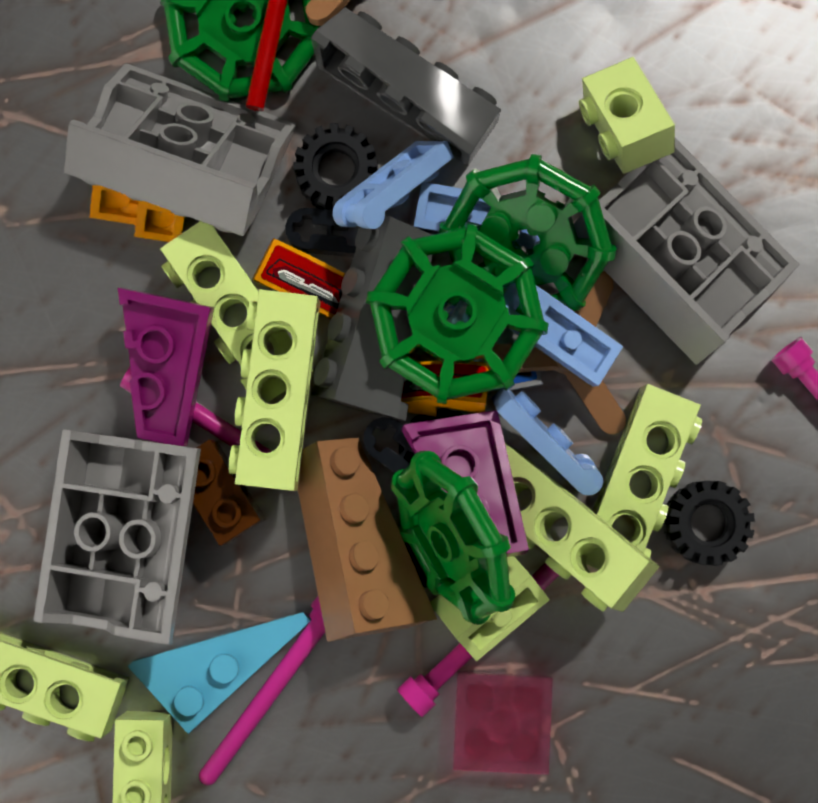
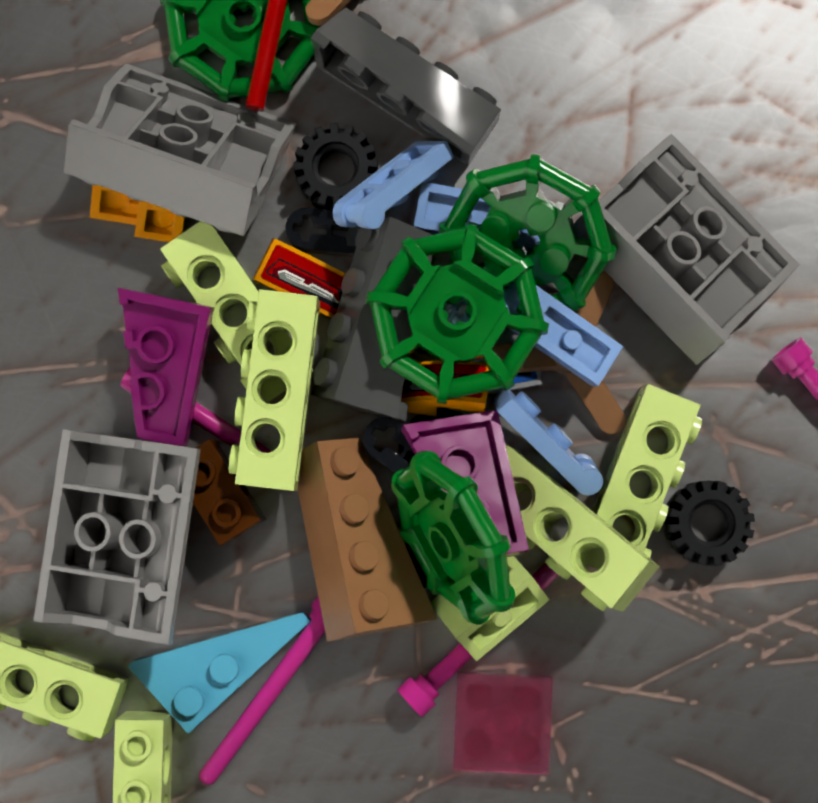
(625, 92): yellowish green brick -> none

